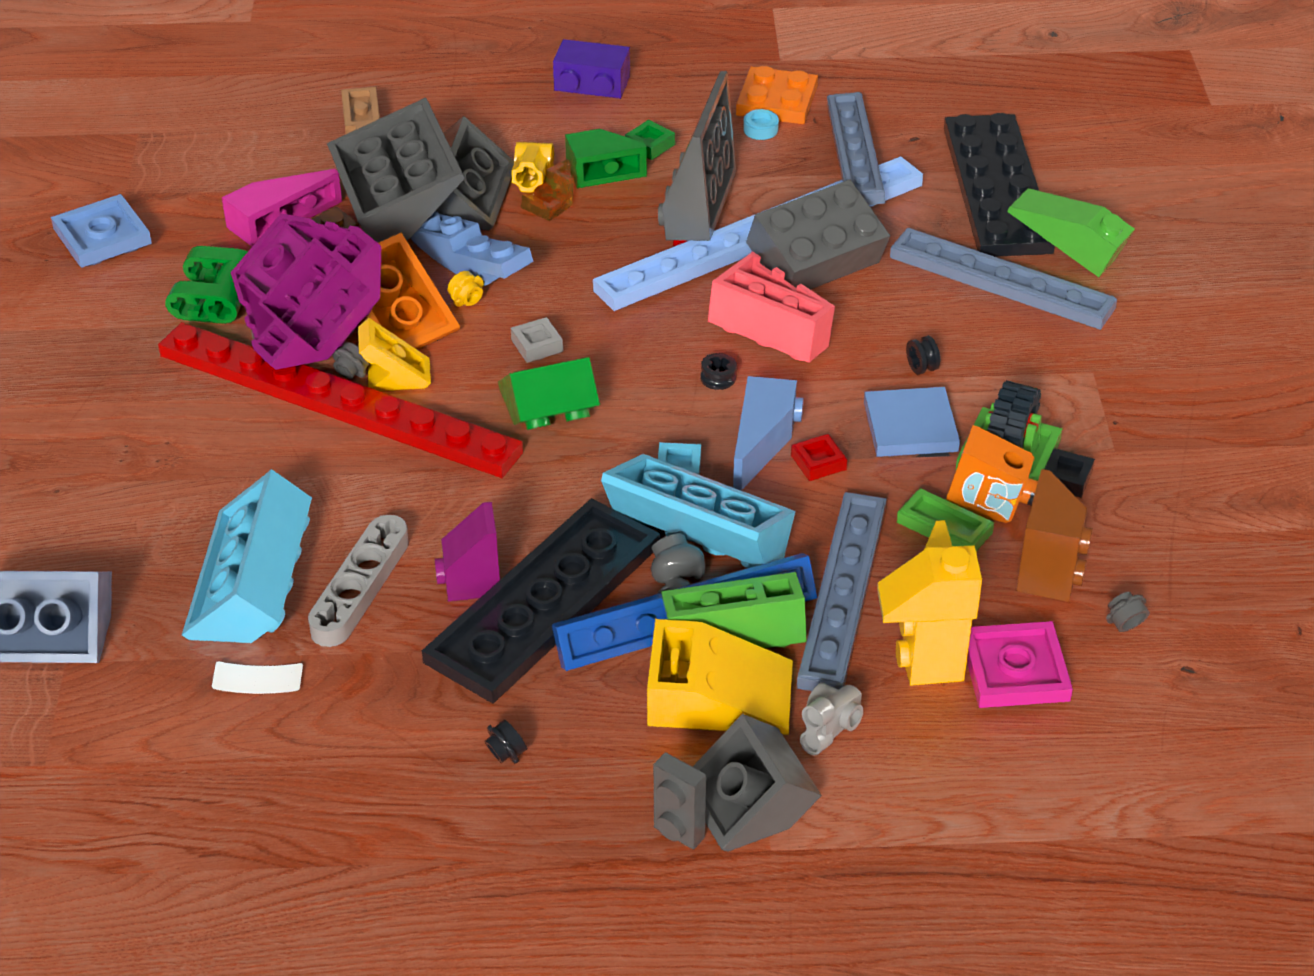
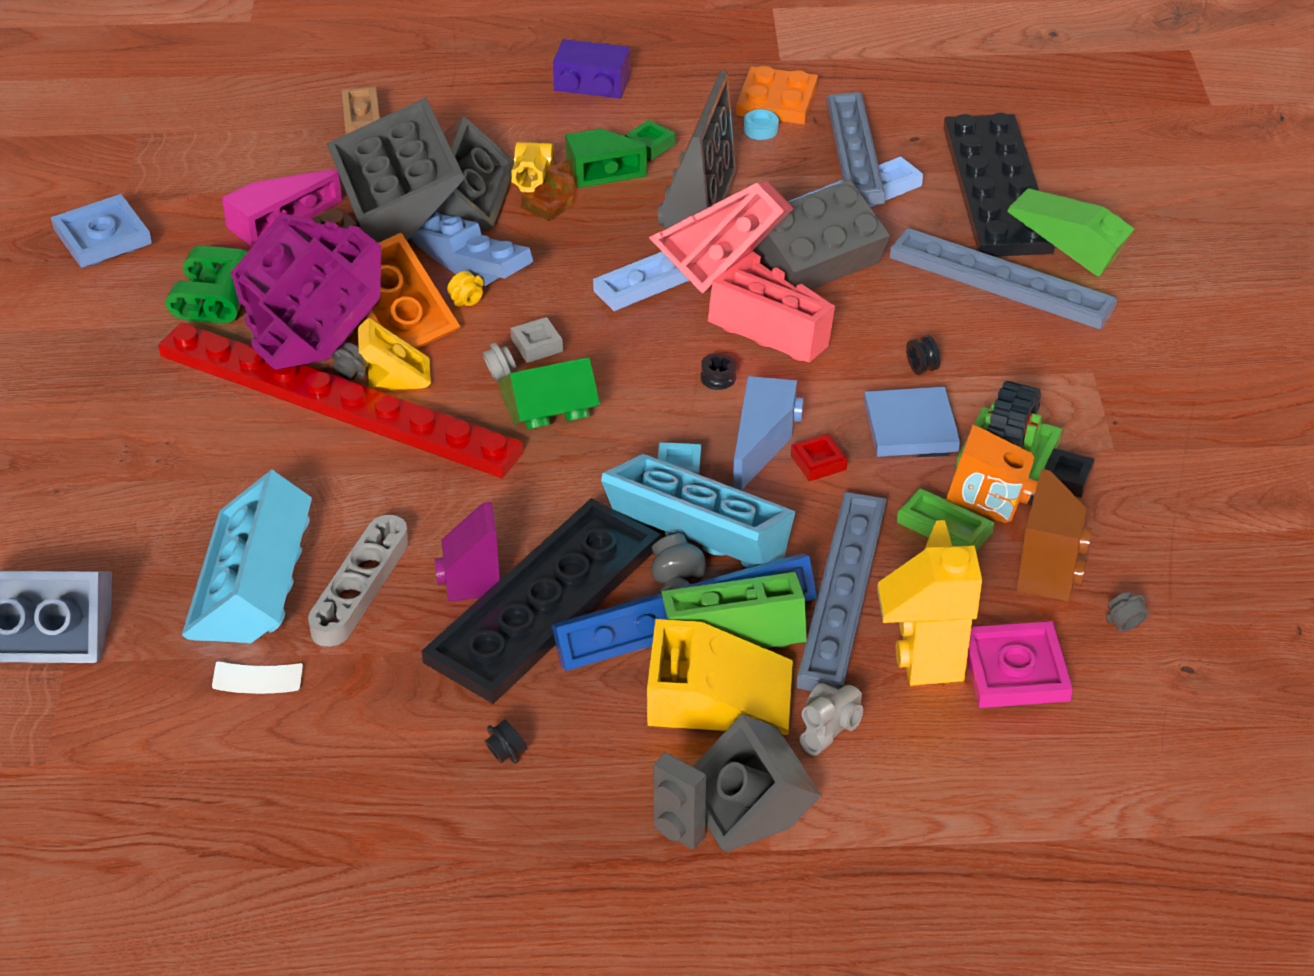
(498, 361): none -> light grey plate
(723, 233): none -> coral wedge

